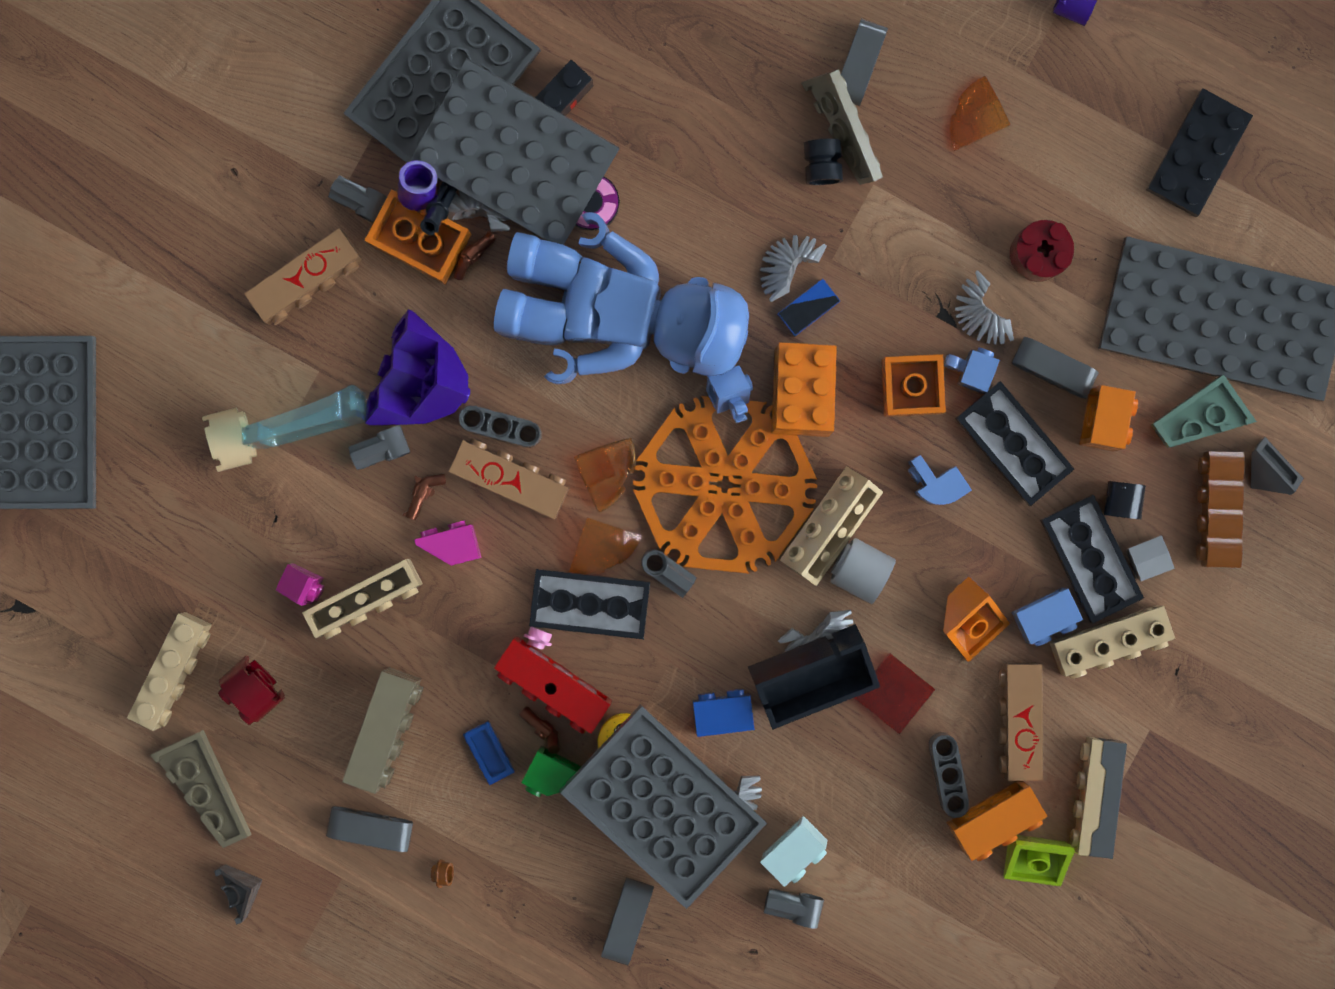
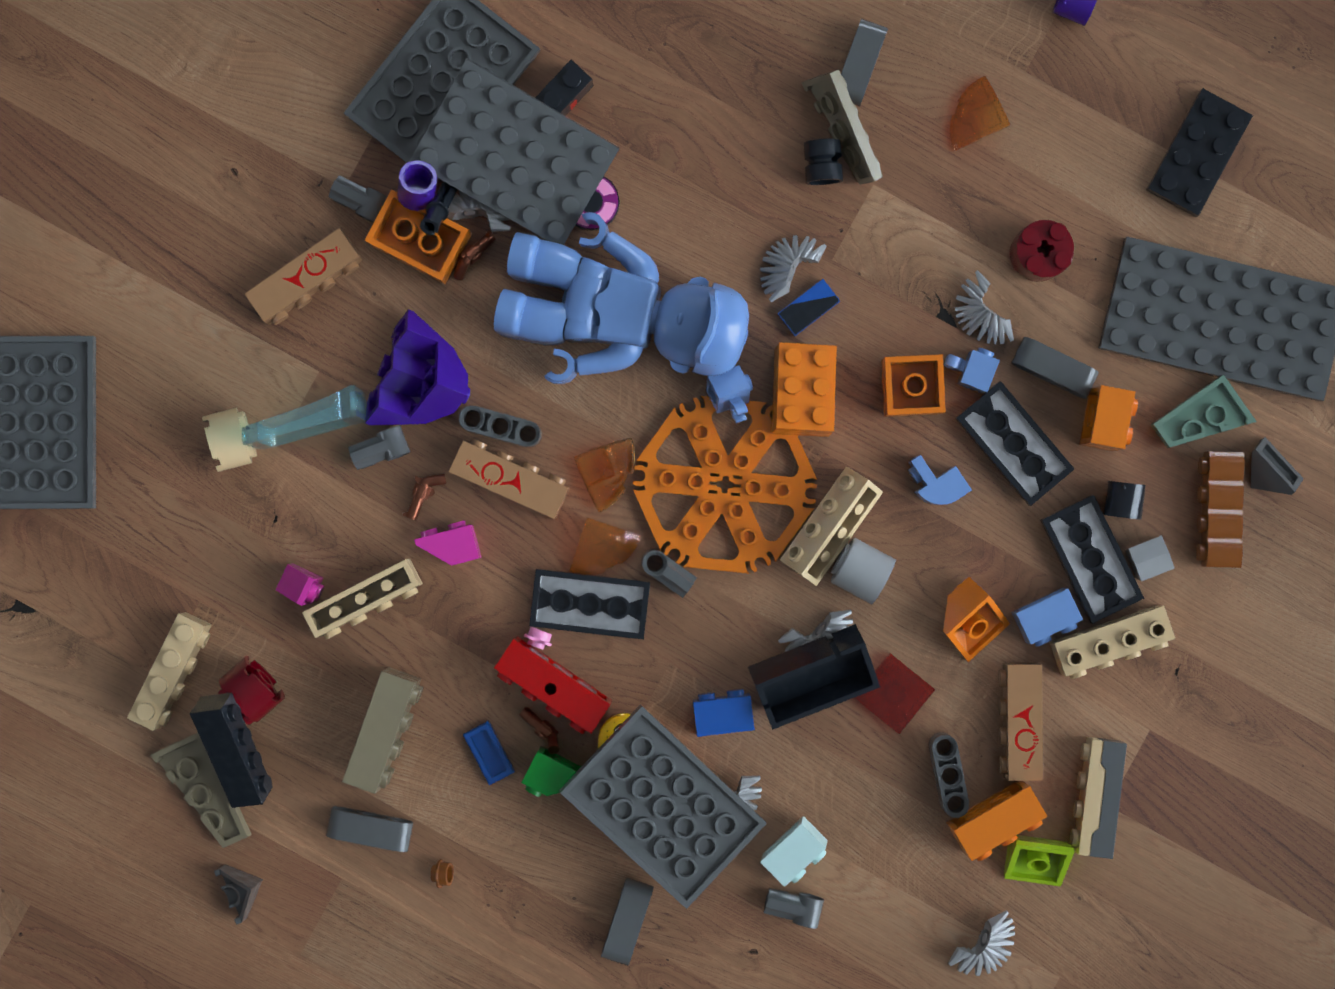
(231, 750): none -> black brick
(988, 947): none -> light grey hair

